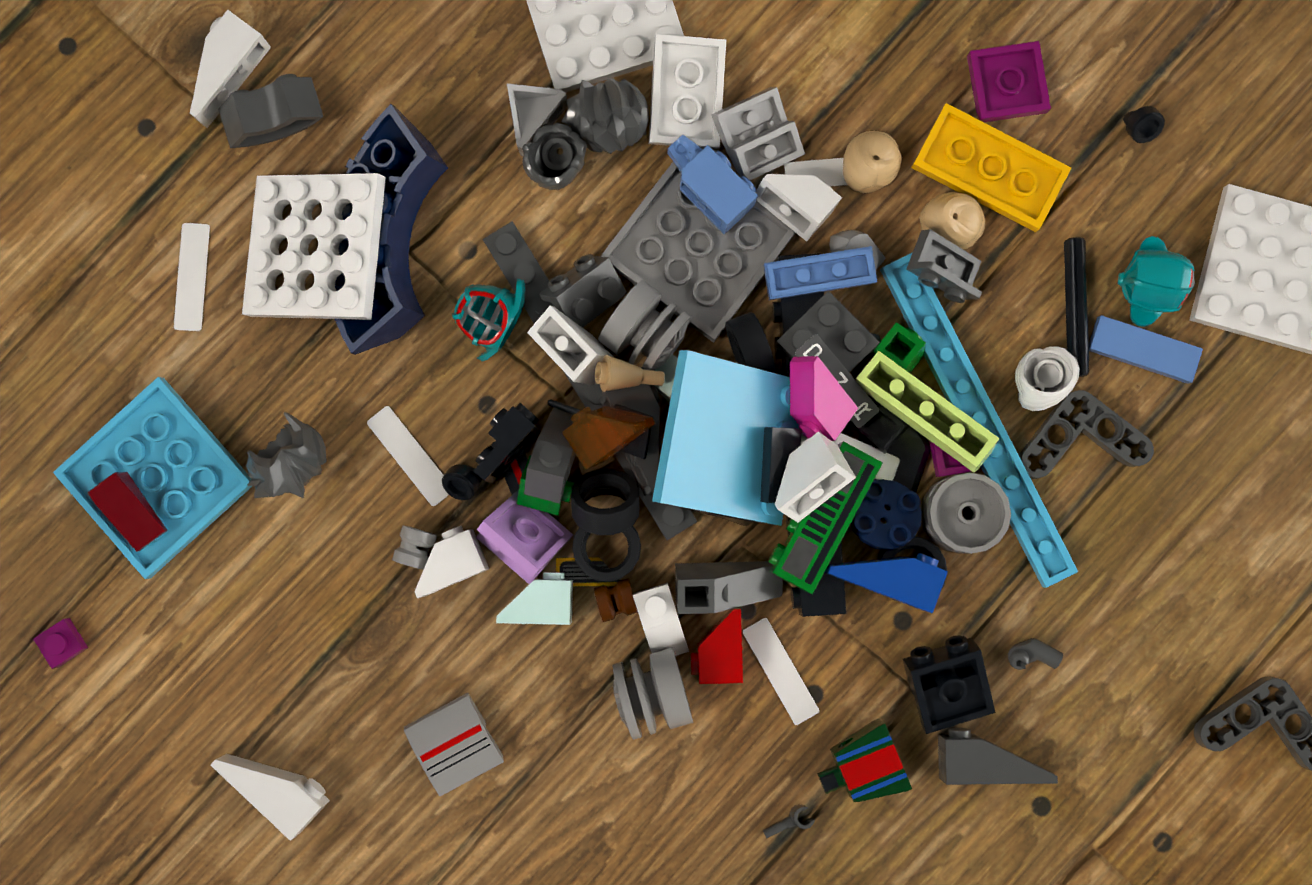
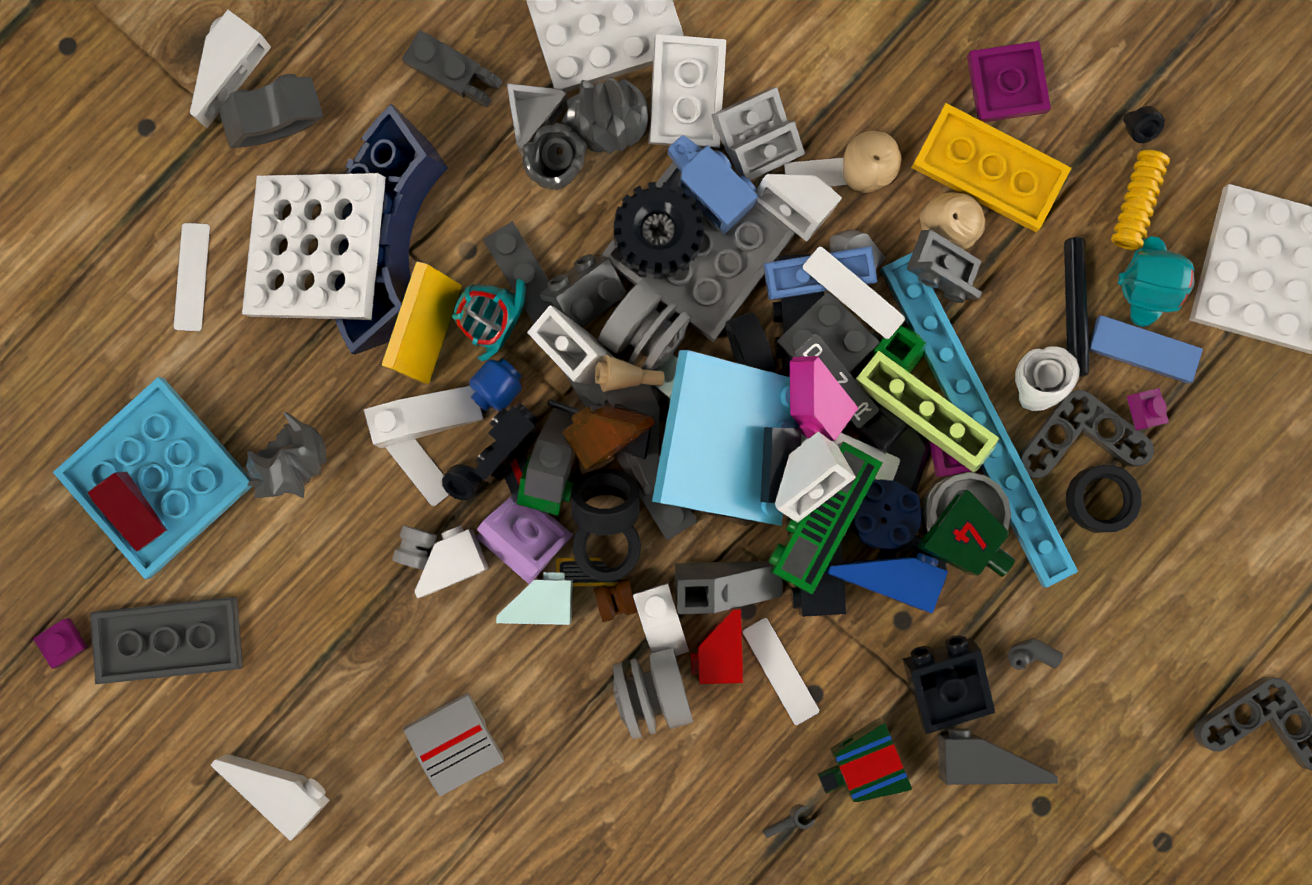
(166, 640): none -> dark grey tile
(421, 416): none -> white slope
(422, 323): none -> yellow tile
(449, 68): none -> dark grey hinge
(495, 385): none -> blue head
(649, 209): none -> black bush
(853, 292): none -> white sticker
(968, 537): none -> dark green torso
(1131, 498): none -> black tyre
(1140, 199): none -> yellow piece
(1147, 409): none -> magenta plate

